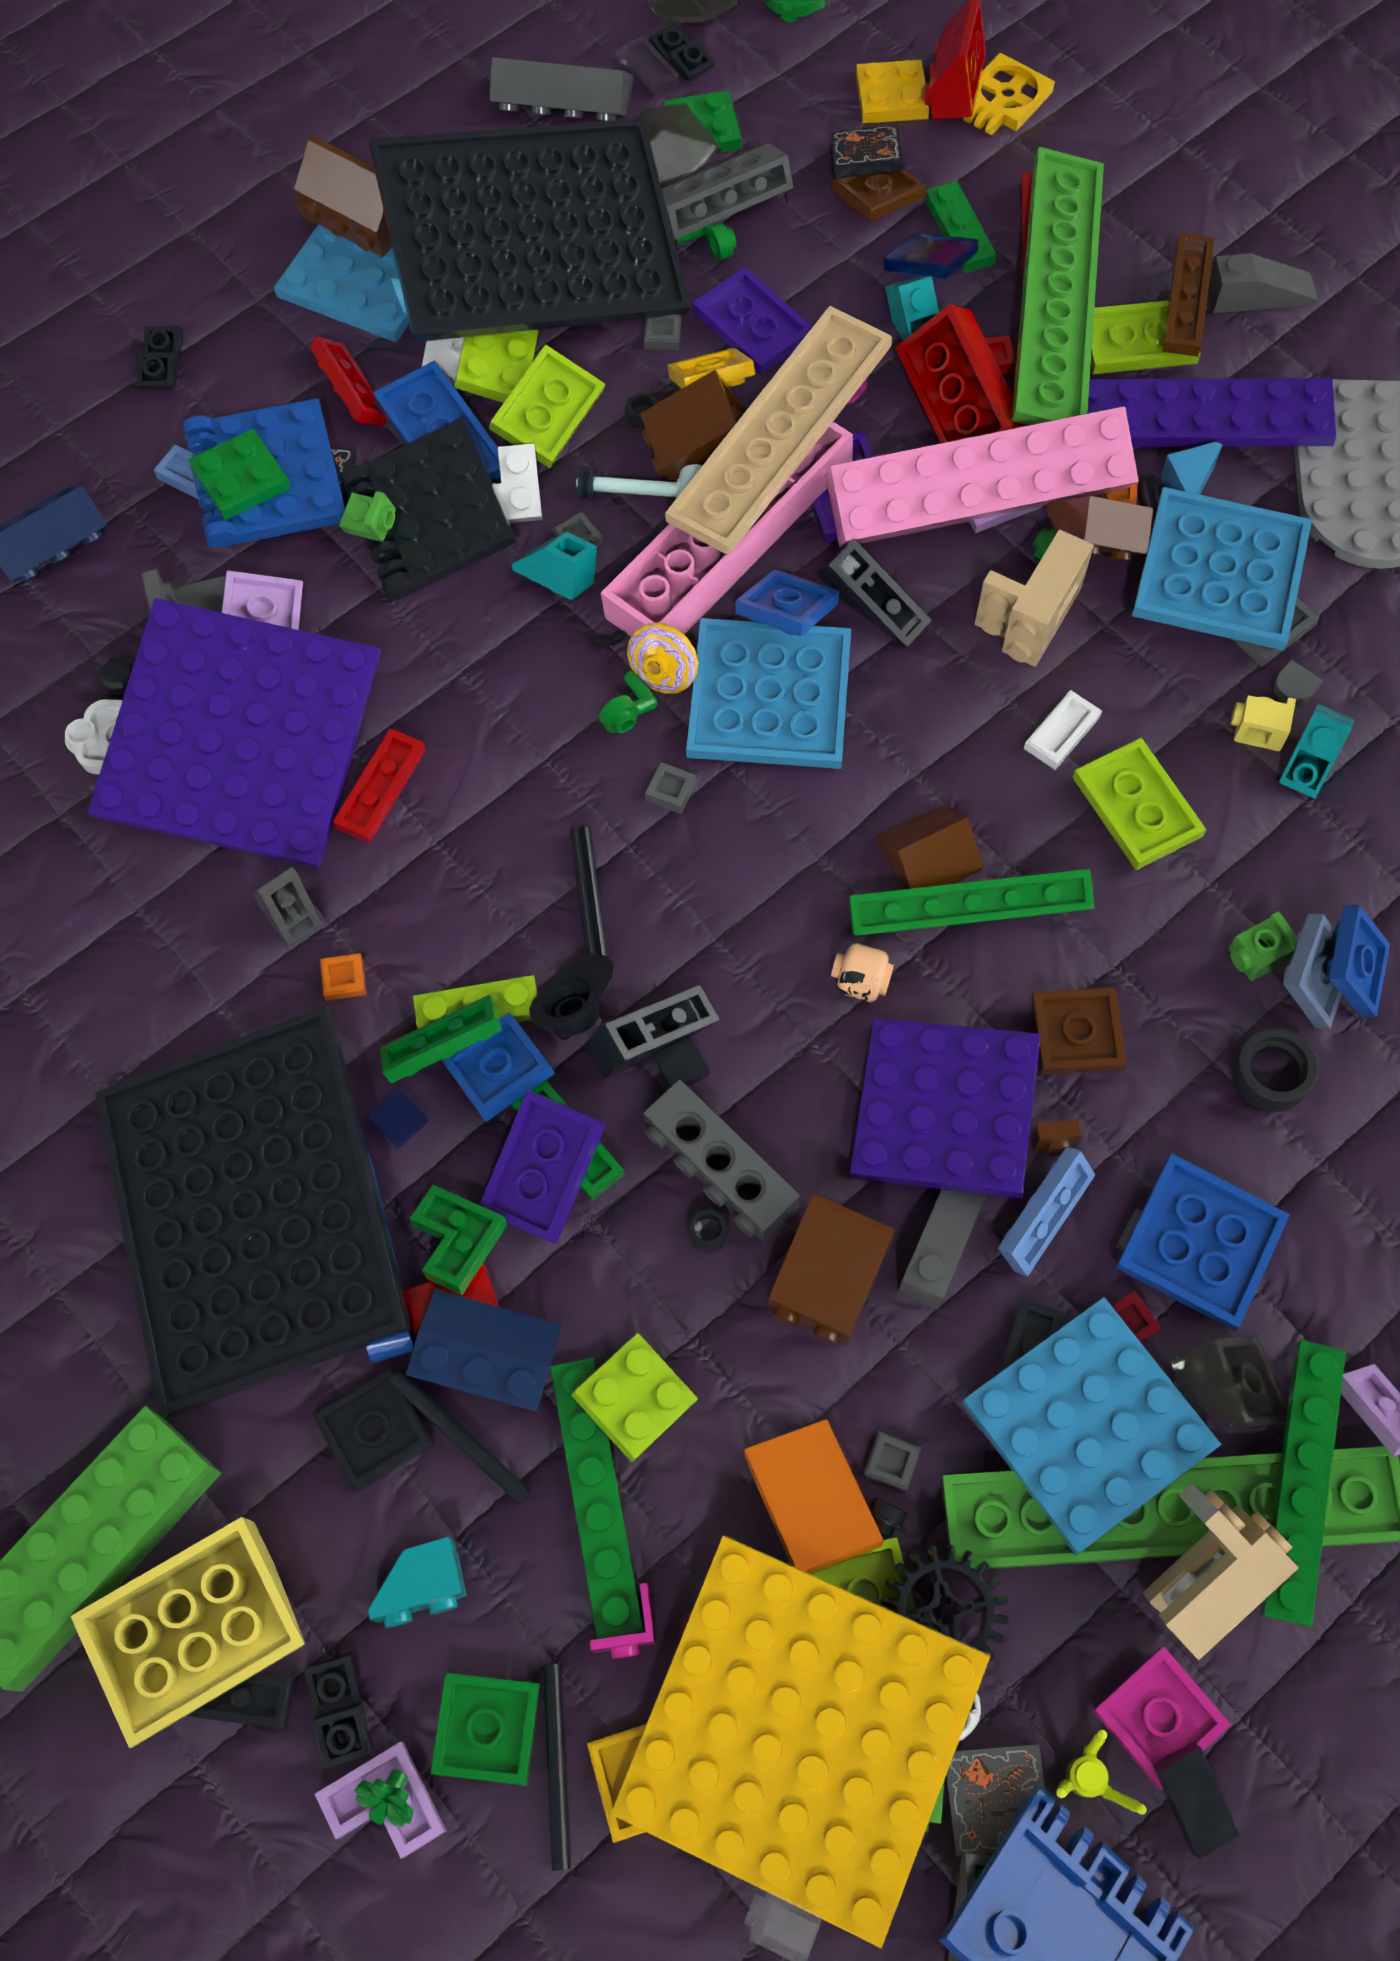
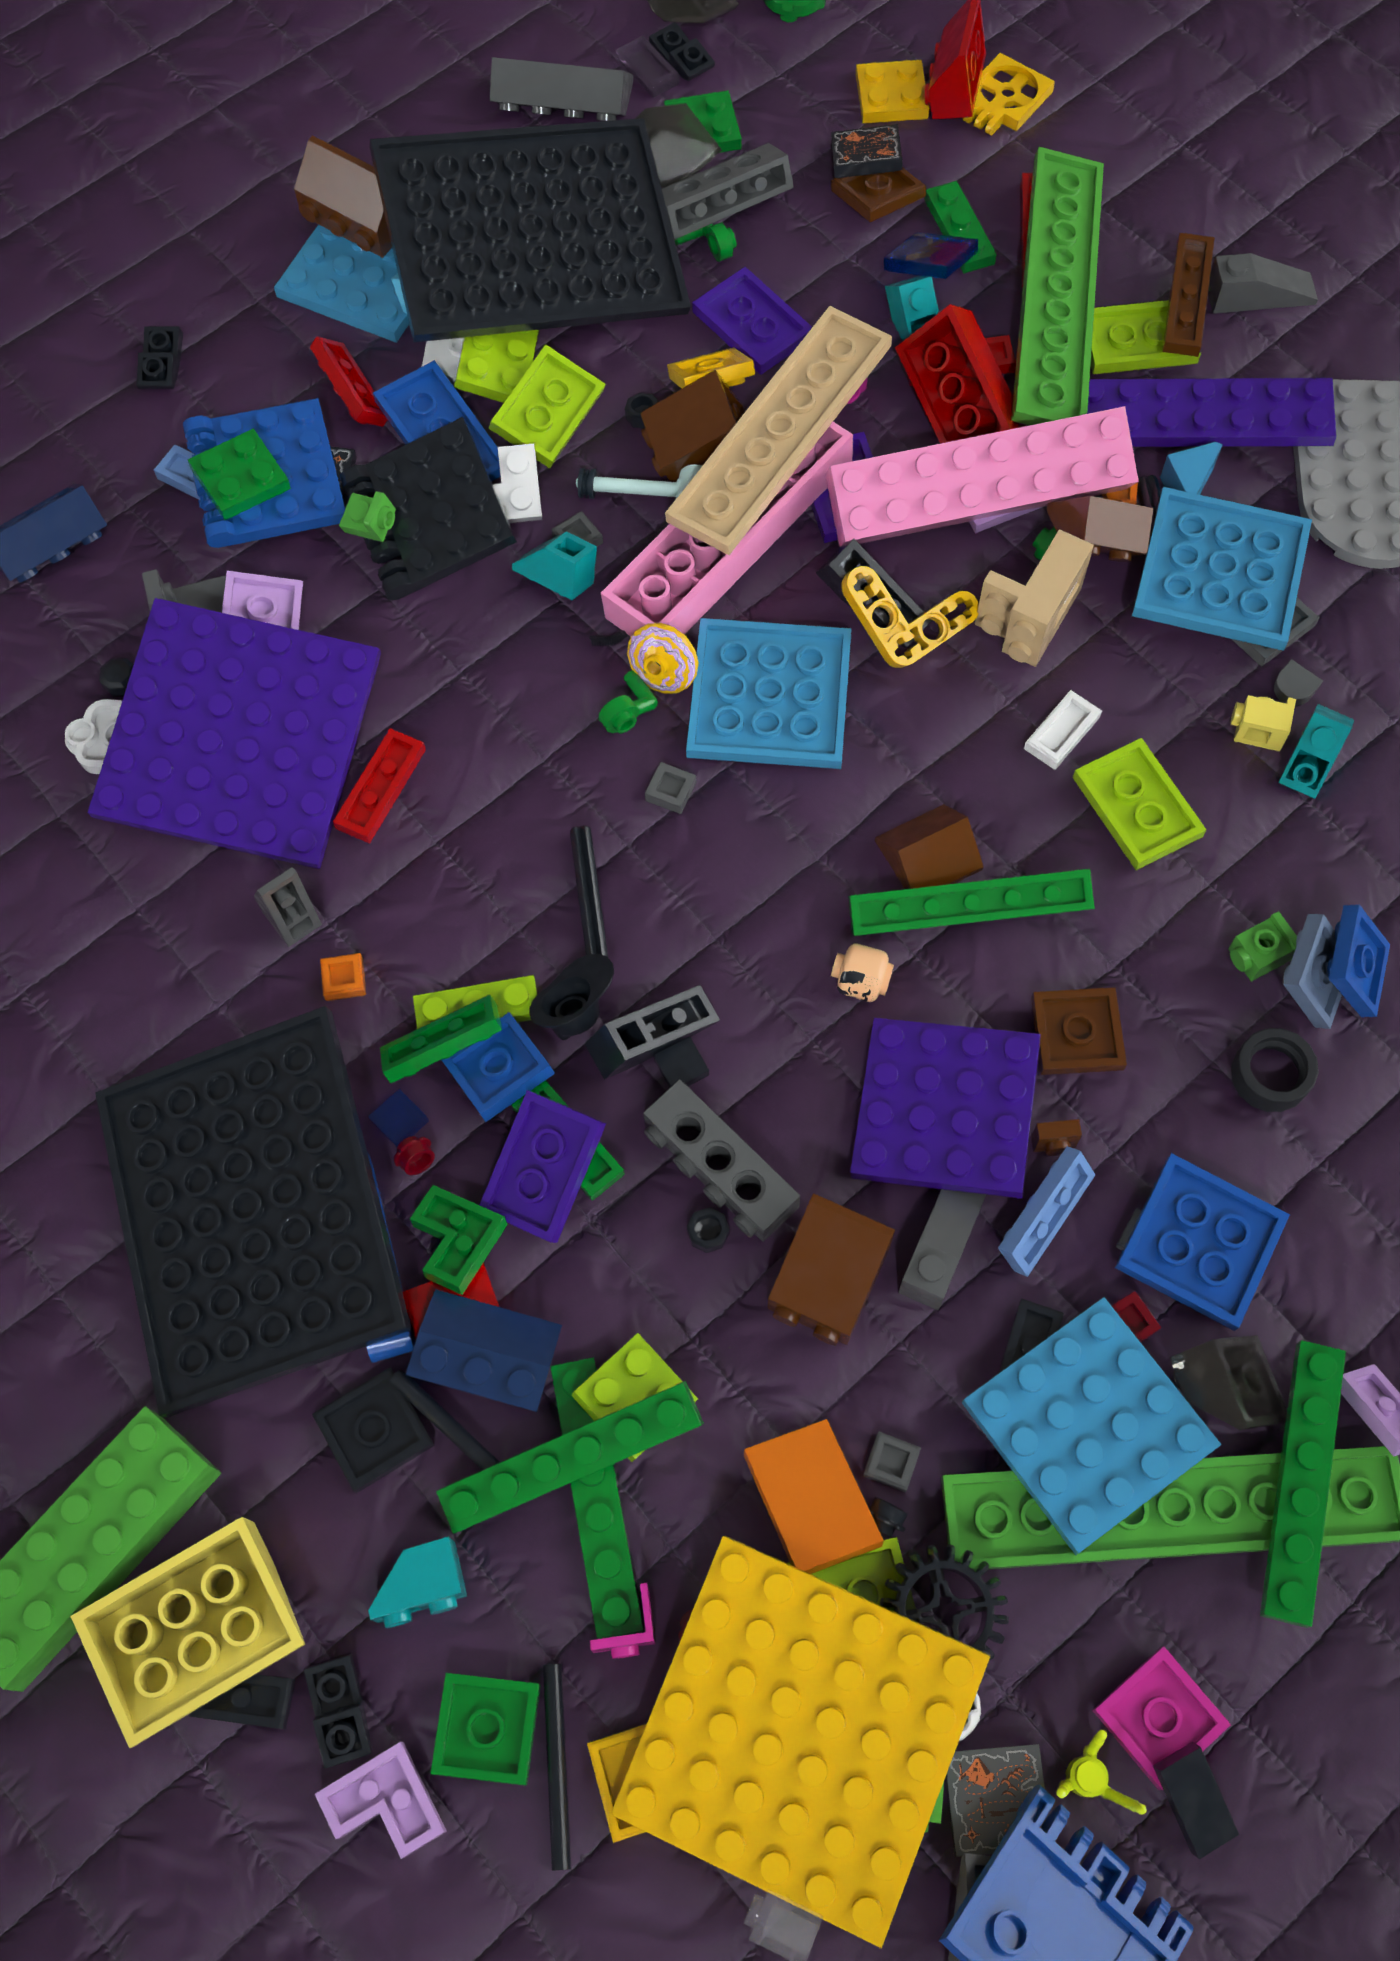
(386, 1799): green plant -> none
(414, 1155): none -> dark red plate
(569, 1457): none -> green plate
(663, 332): dark grey tile -> none
(787, 602): blue plate -> none
(898, 629): none -> yellow beam
(1220, 1574): tan brick -> none

